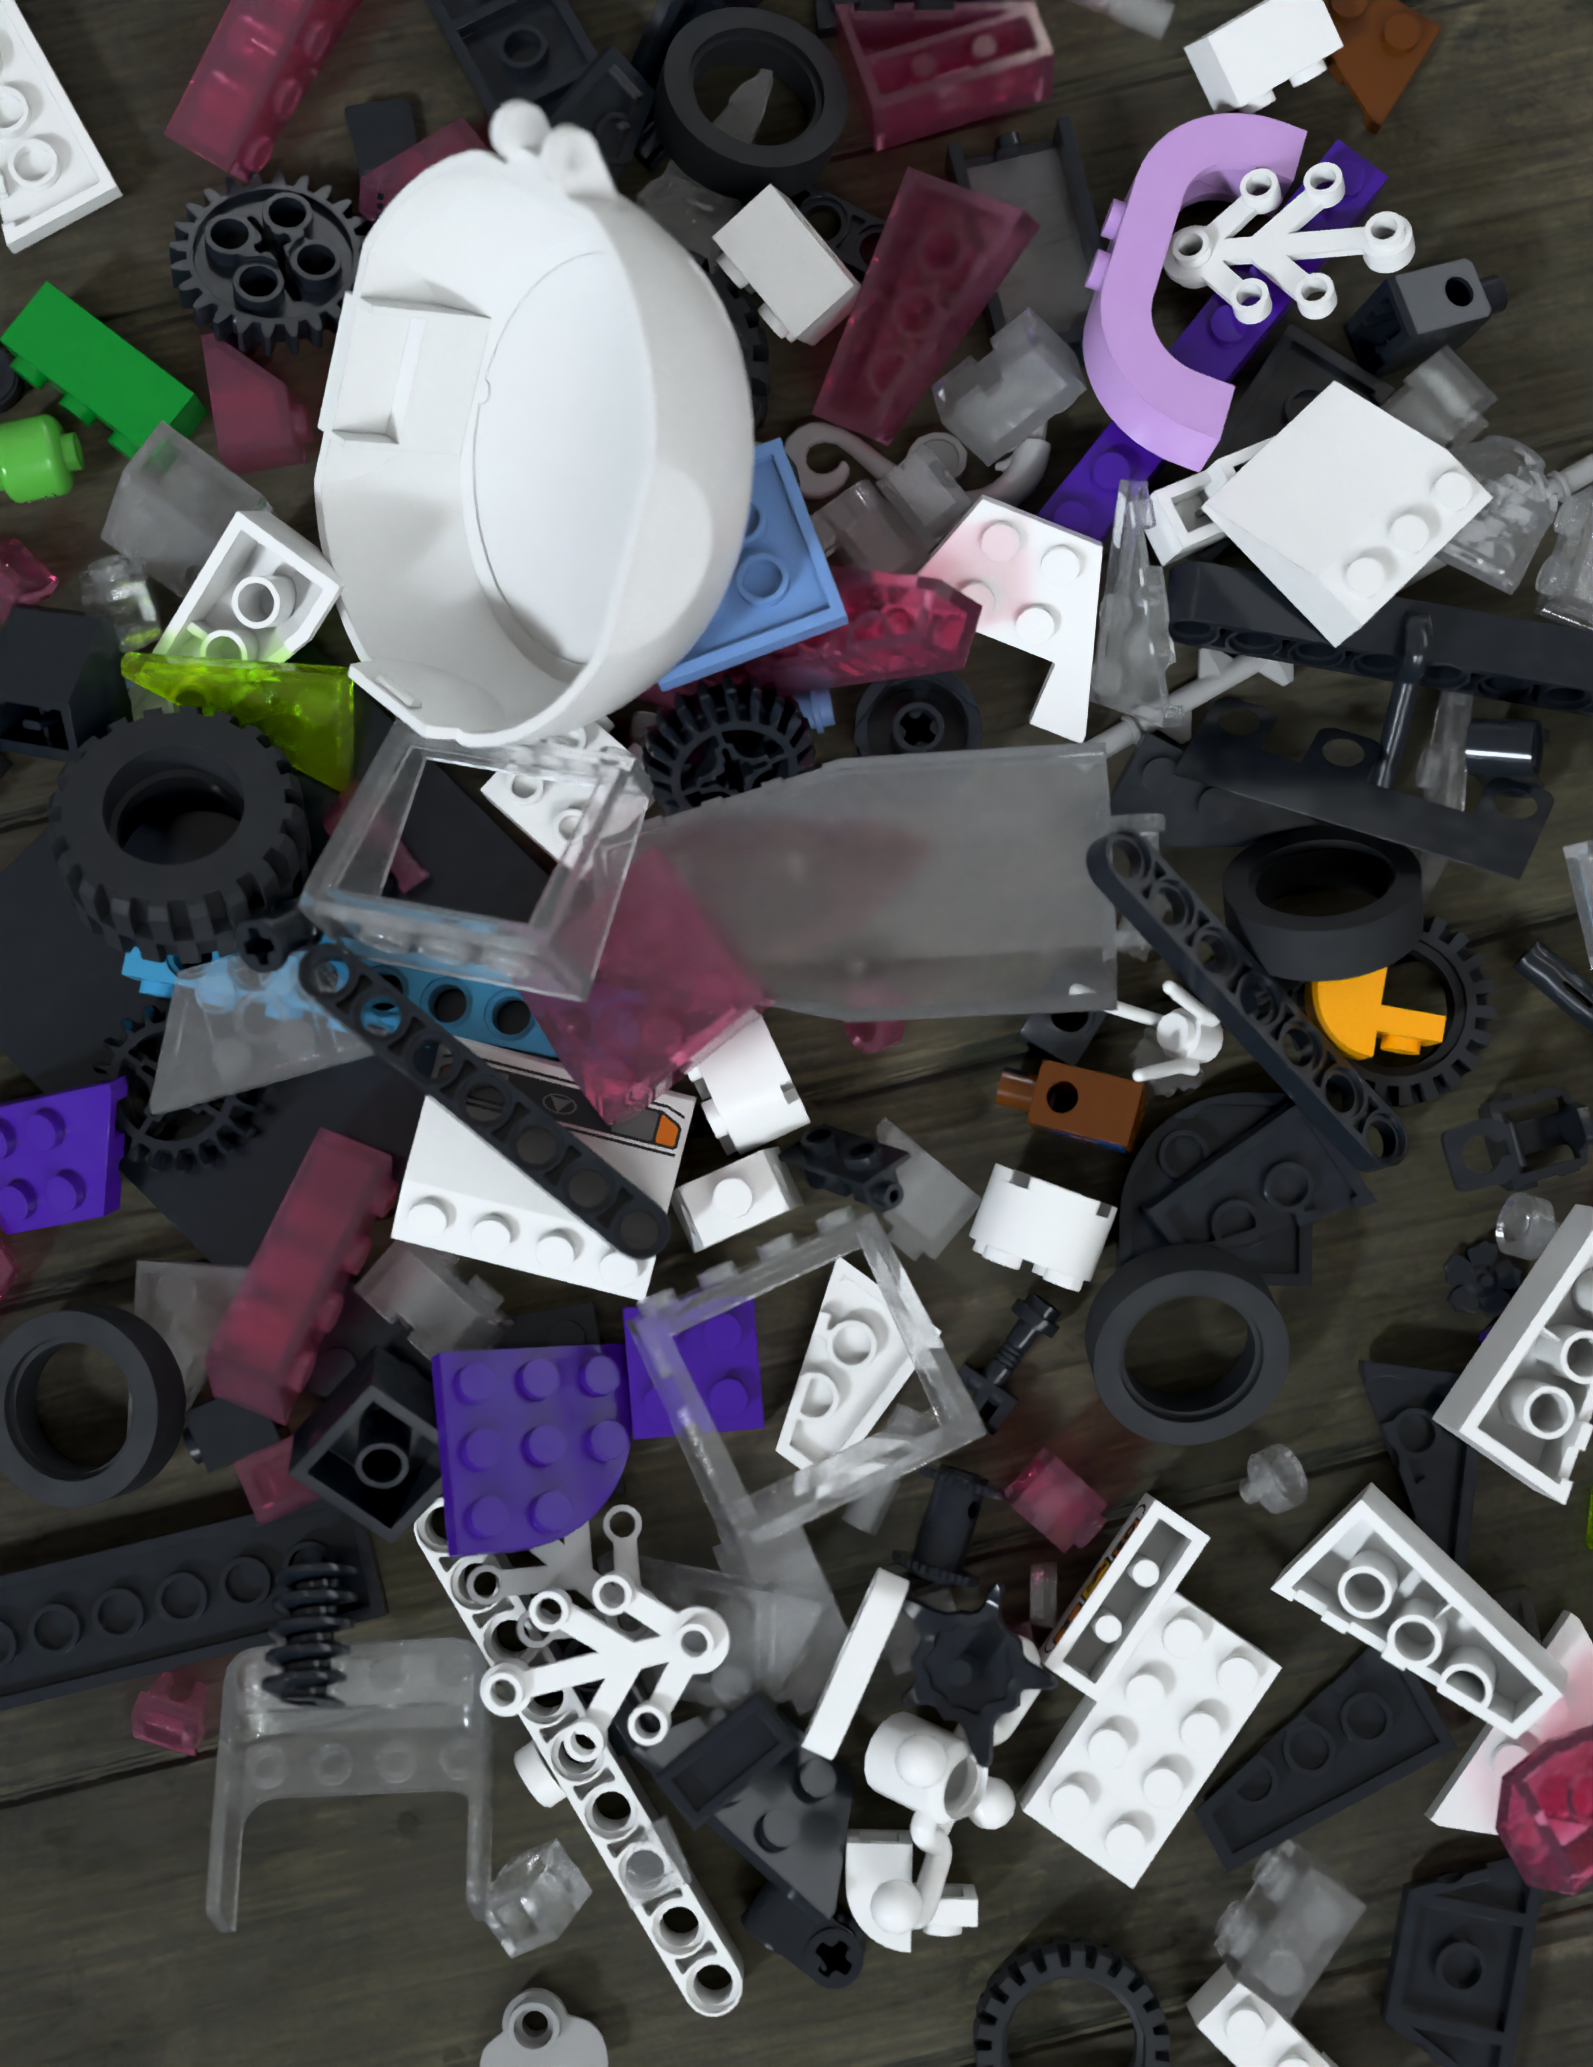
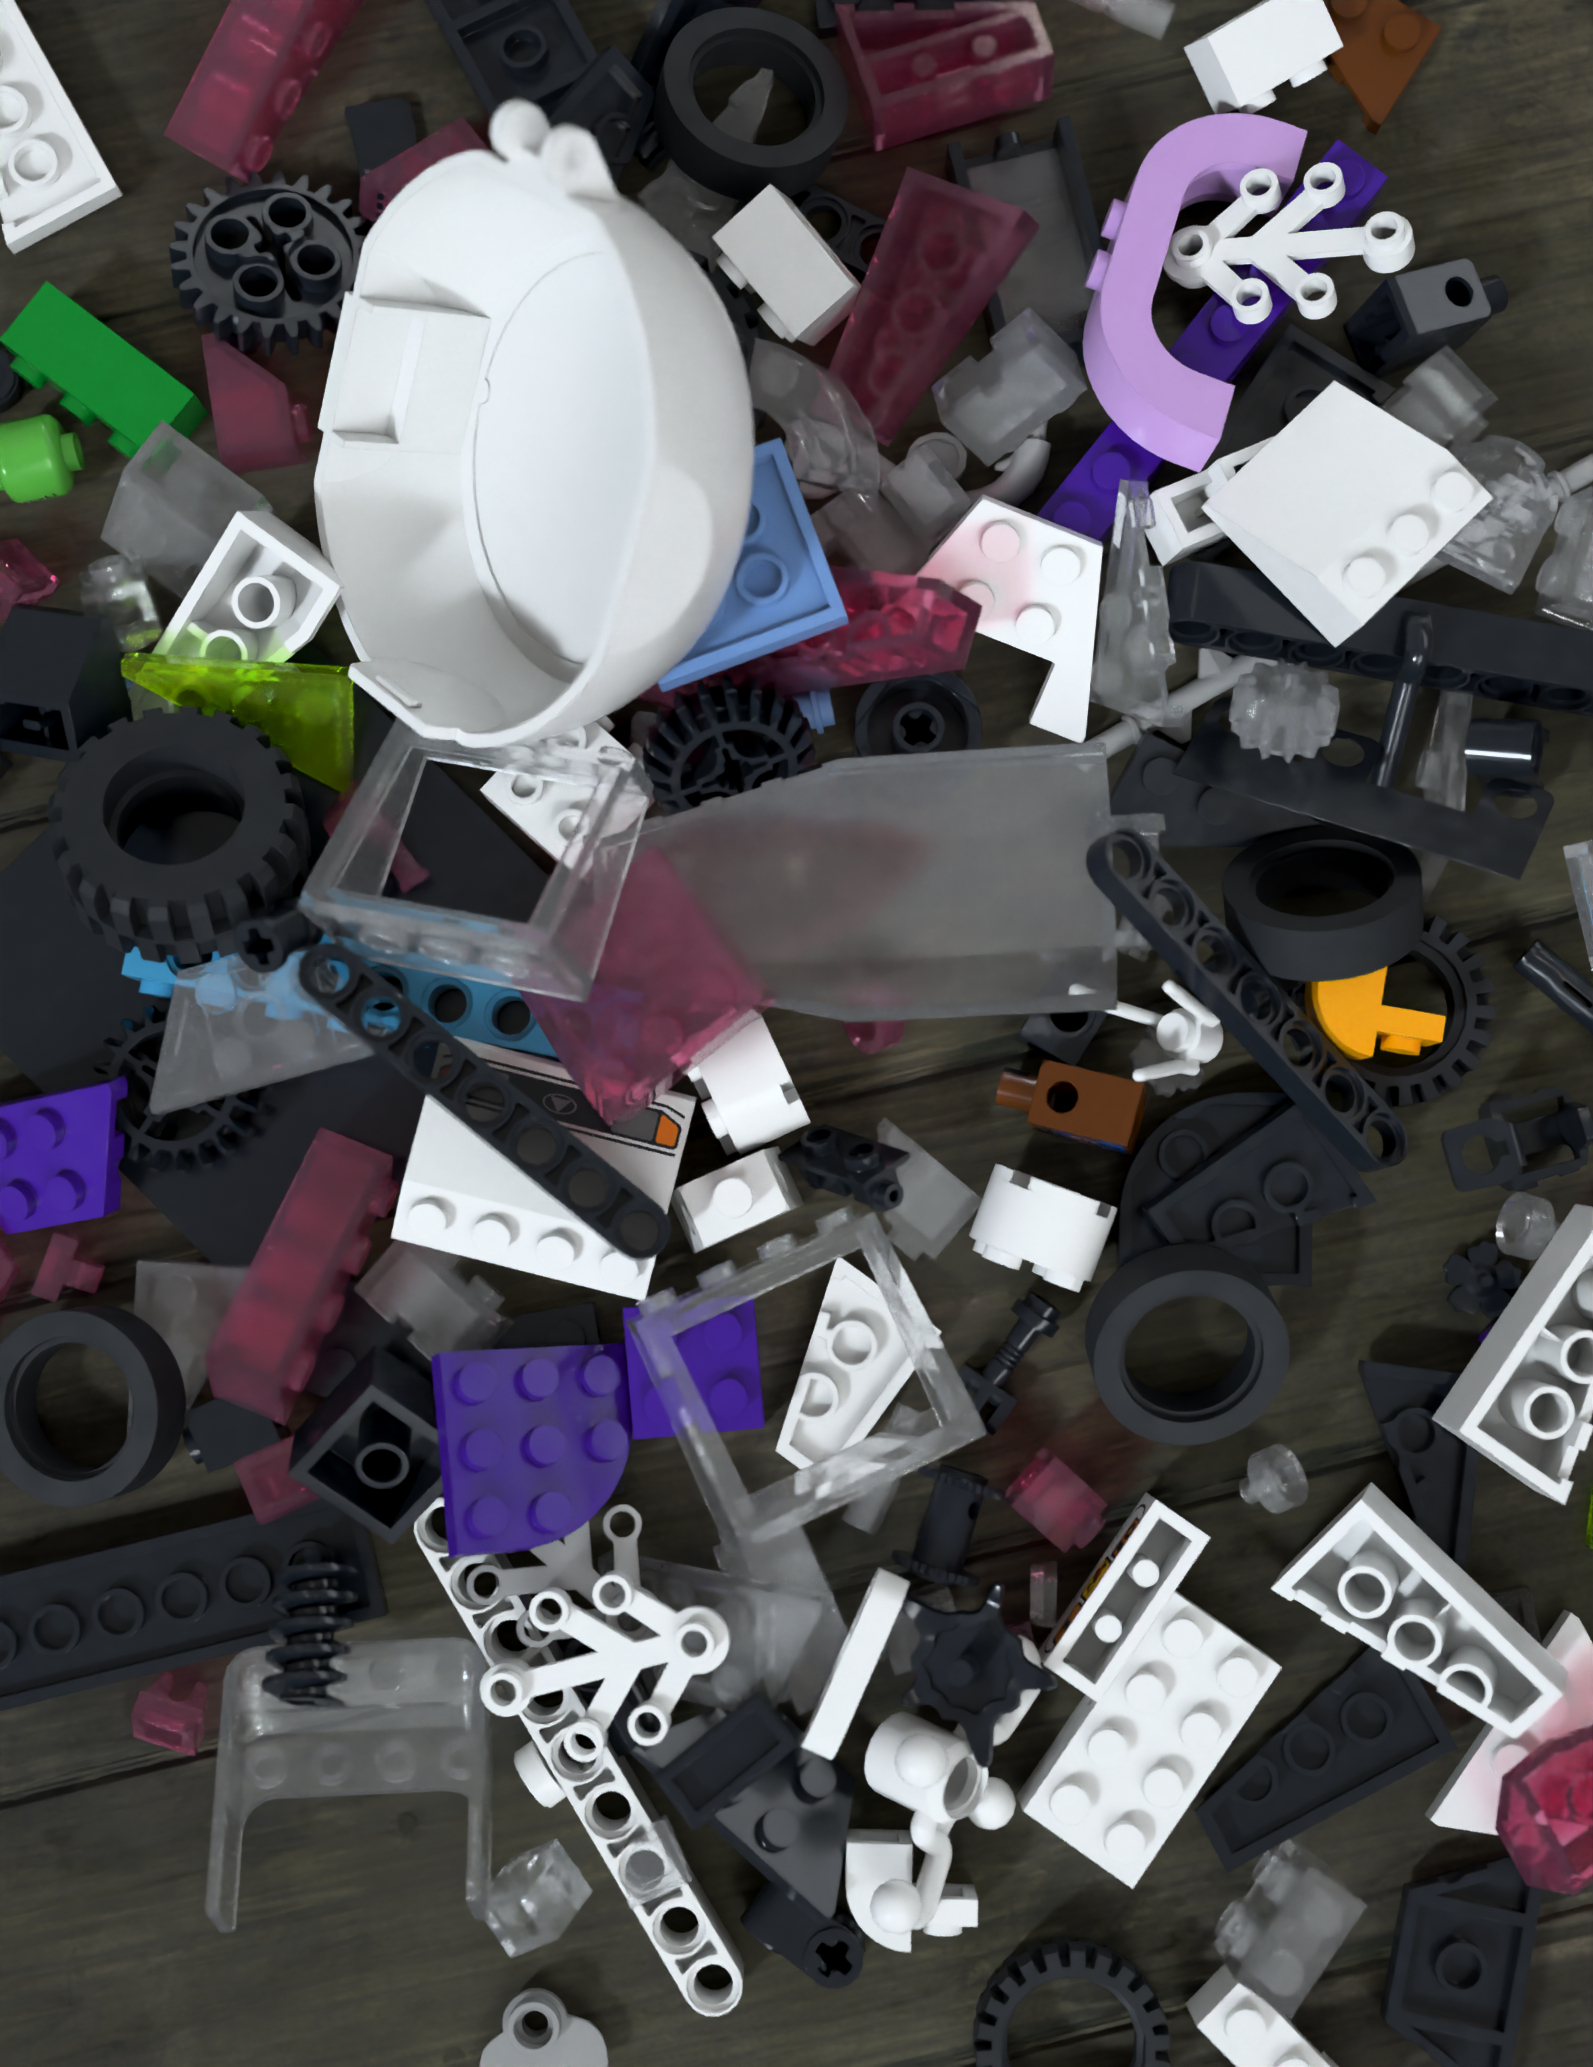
(64, 1267): none -> clear pink tile
(820, 417): none -> clear brick
(1284, 710): none -> clear gear

